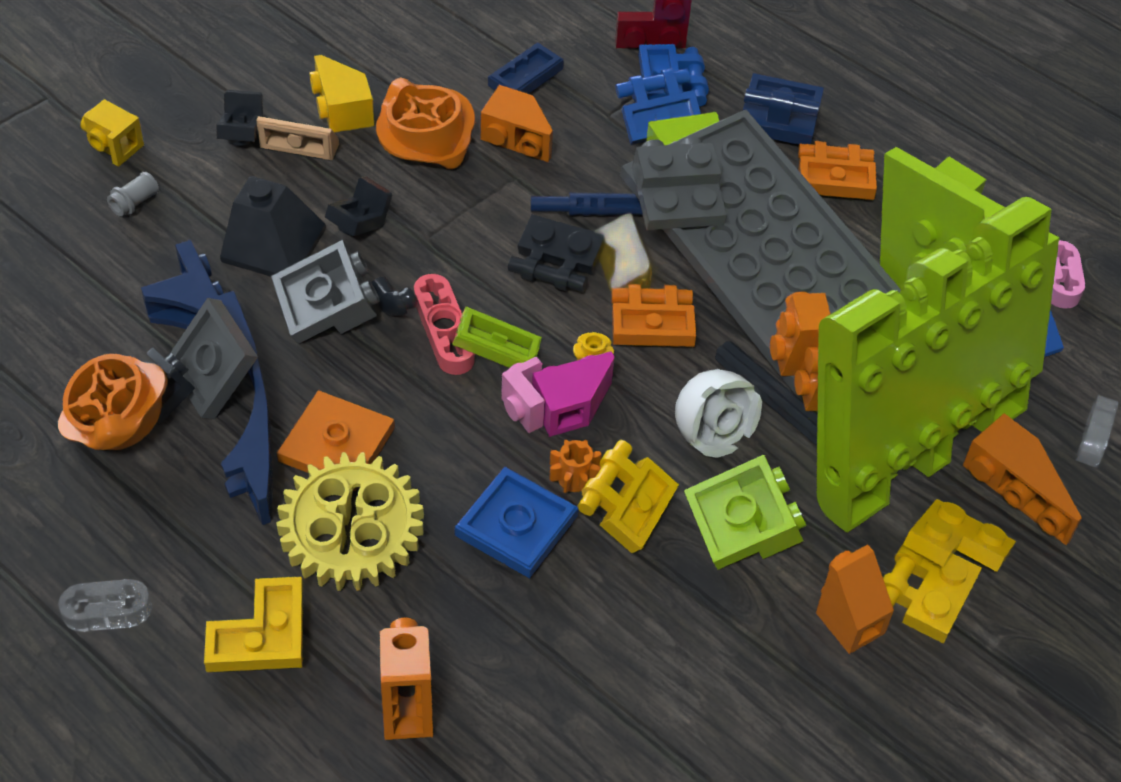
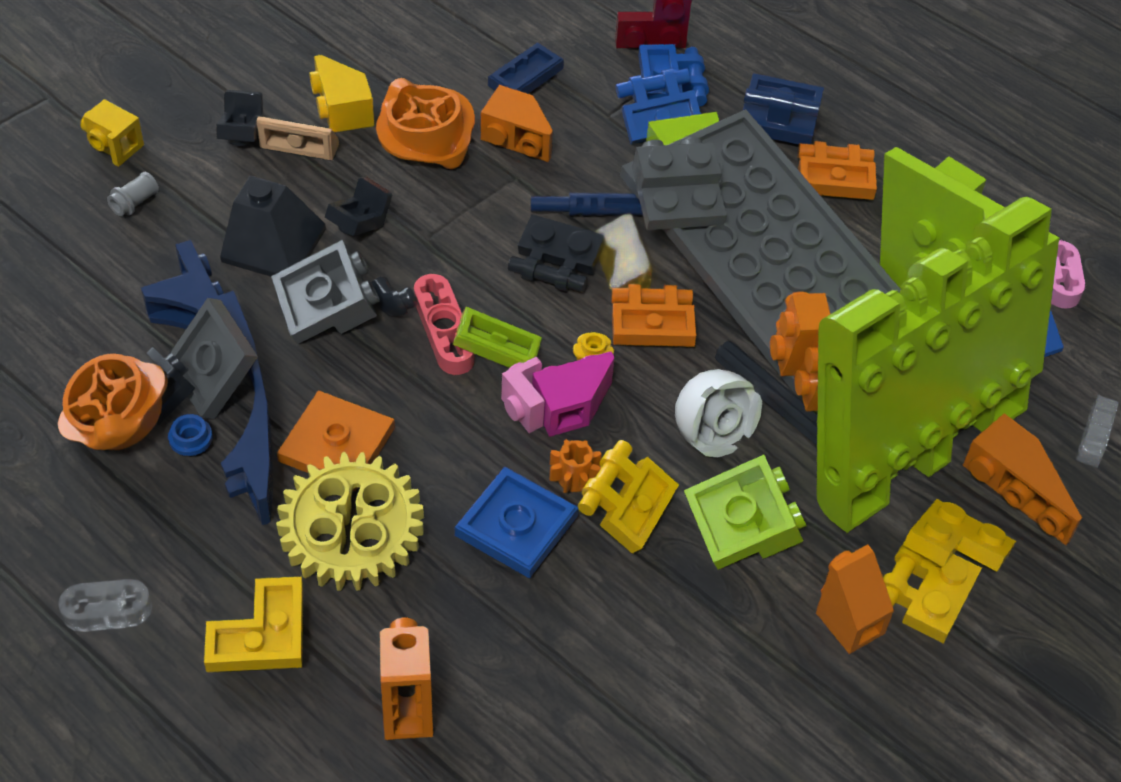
(189, 426): none -> blue plate

